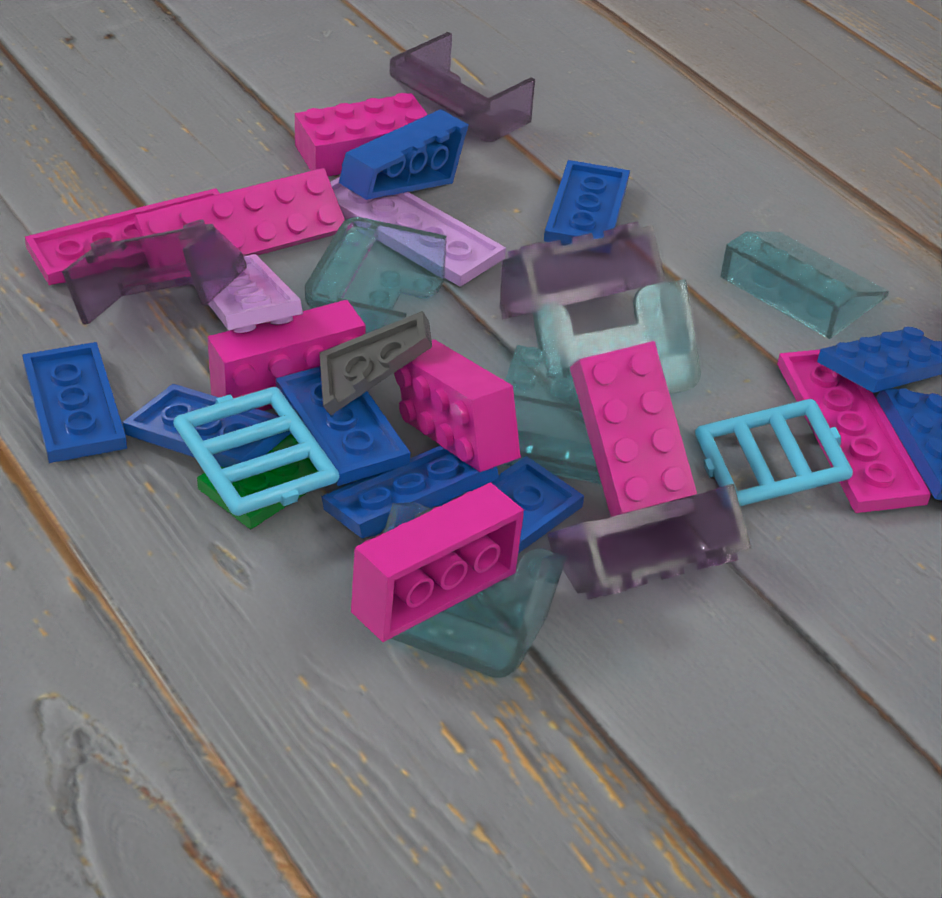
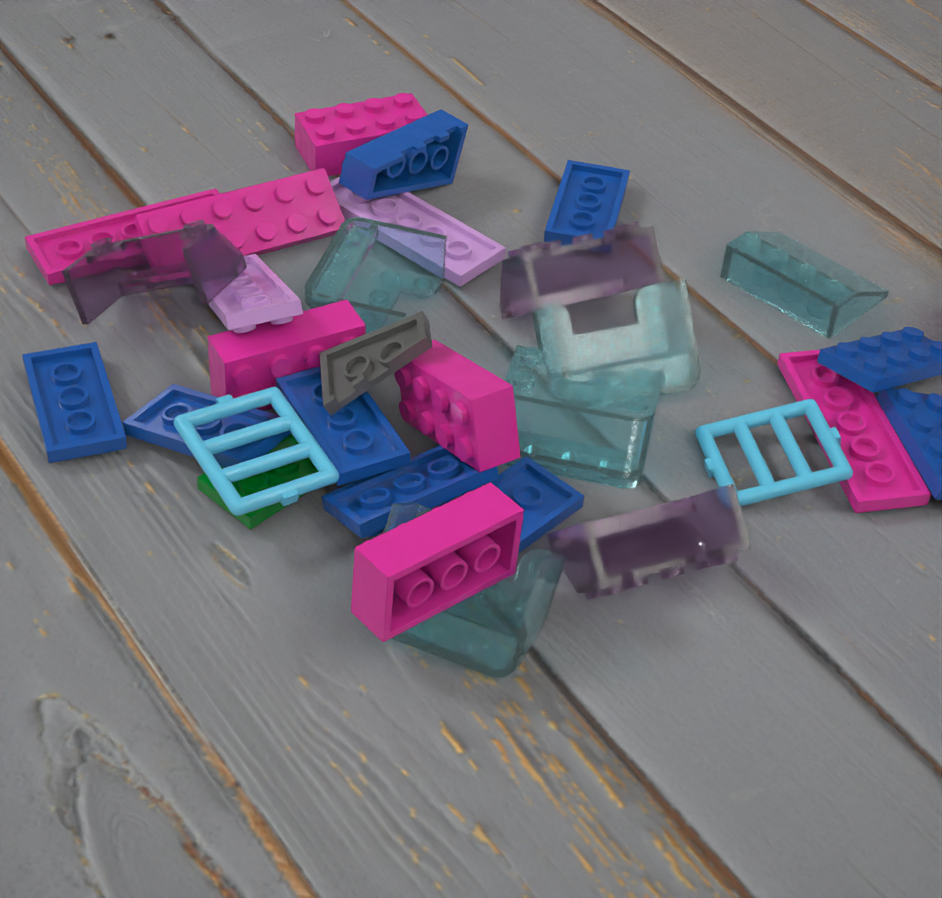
(428, 77): clear purple windscreen -> none
(632, 428): dark pink brick -> none

